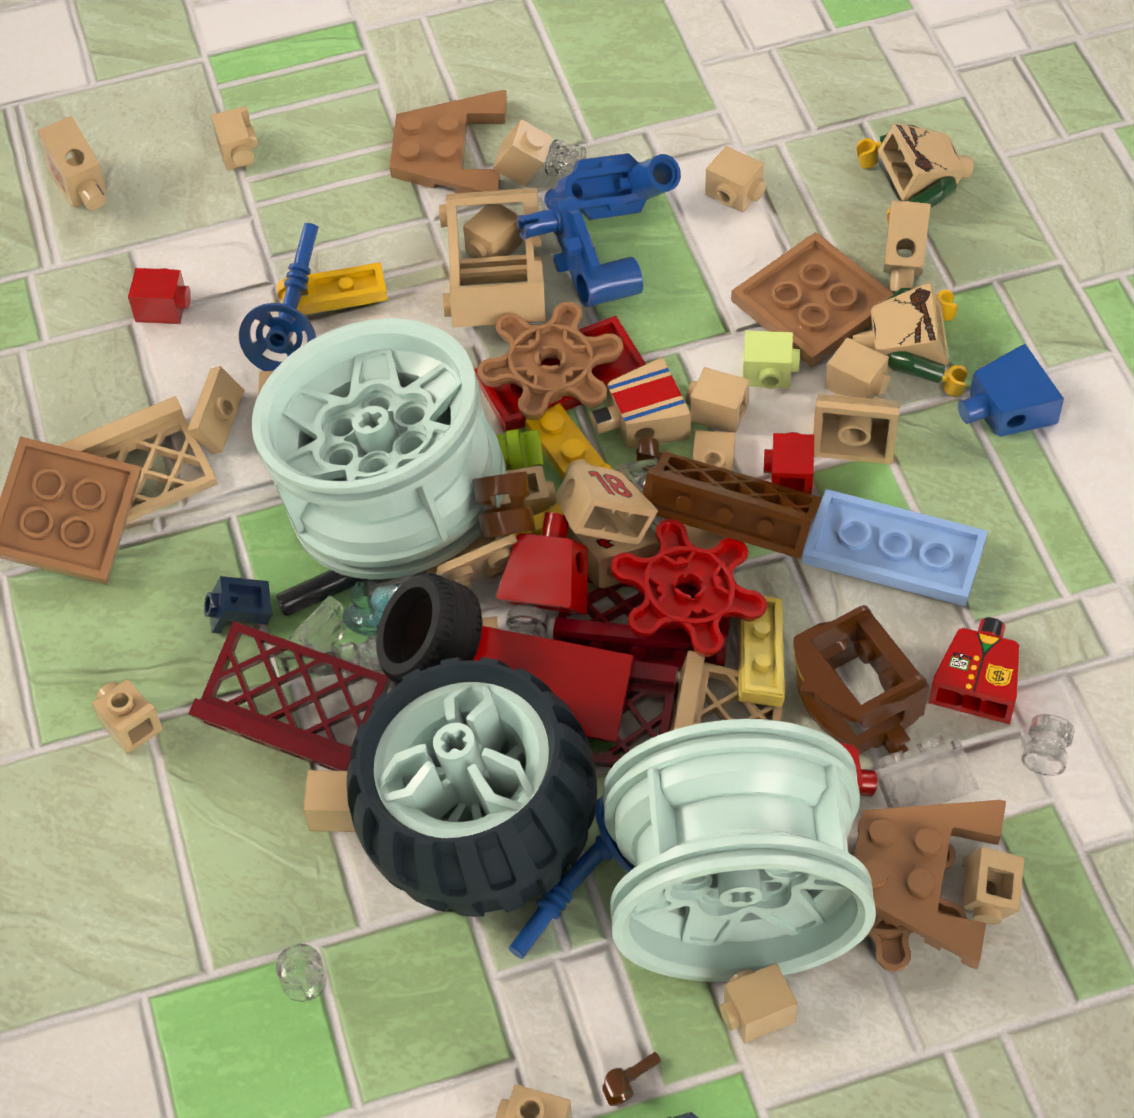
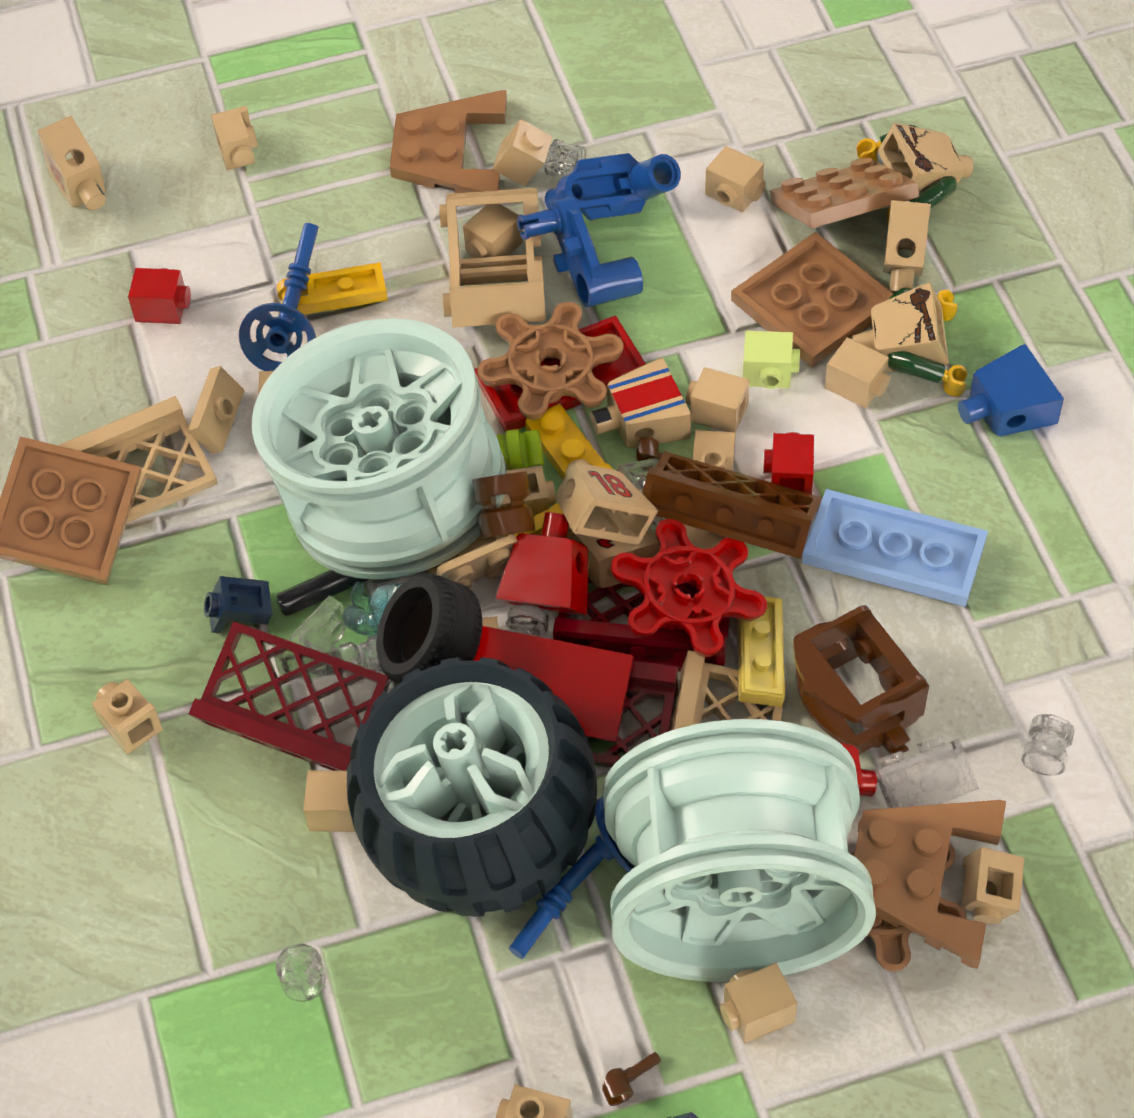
(843, 192): none -> medium nougat plate
(855, 428): tan slope -> none
(979, 673): red torso -> none

